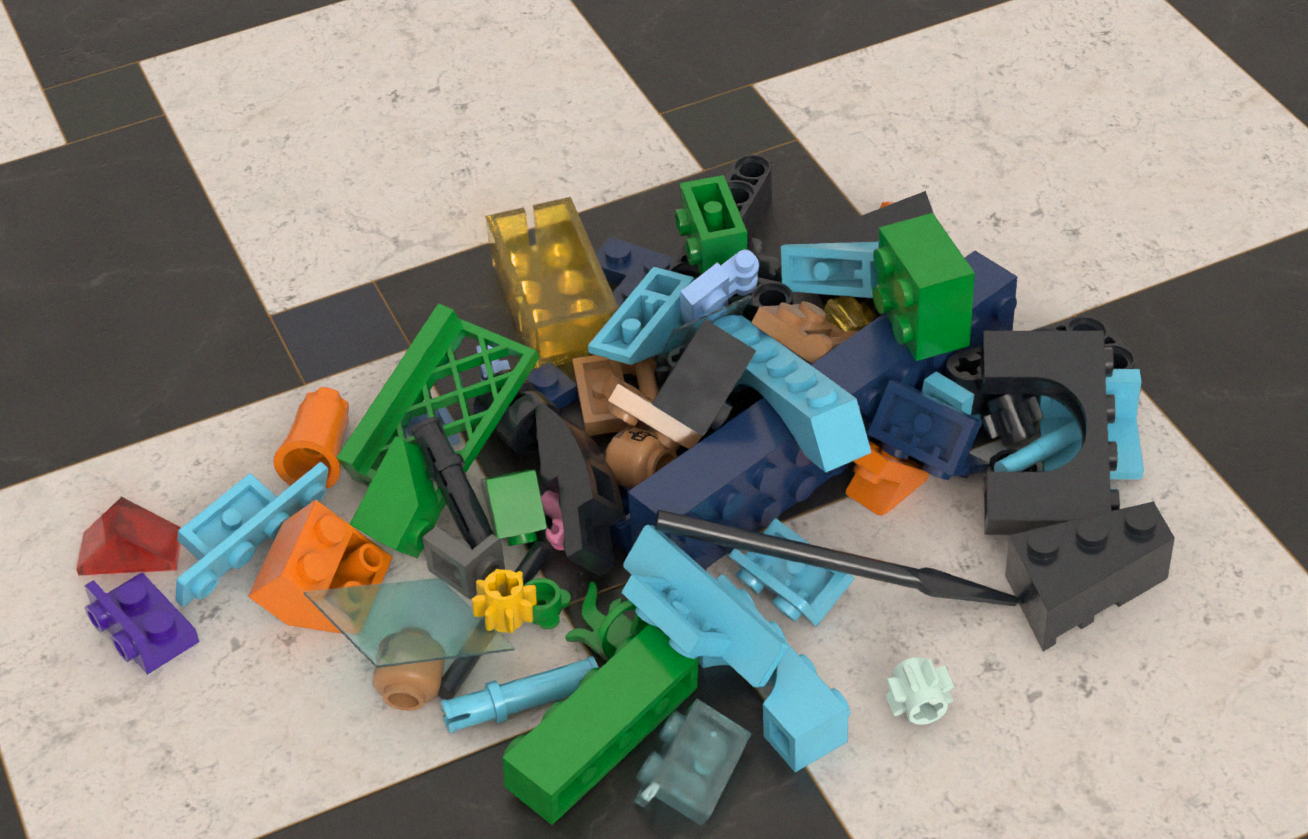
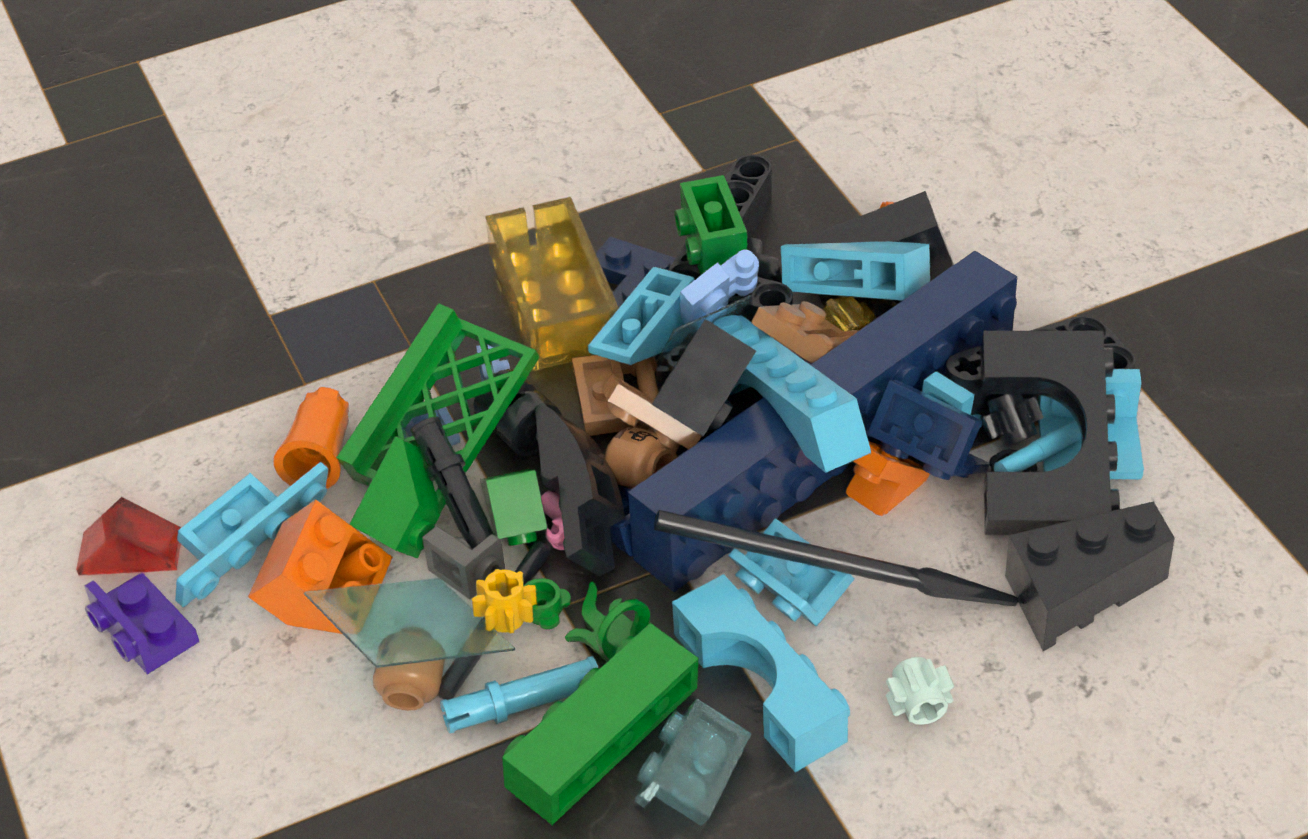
(554, 384): dark blue plate -> none
(697, 609): medium azure bracket -> none
(923, 287): green brick -> none

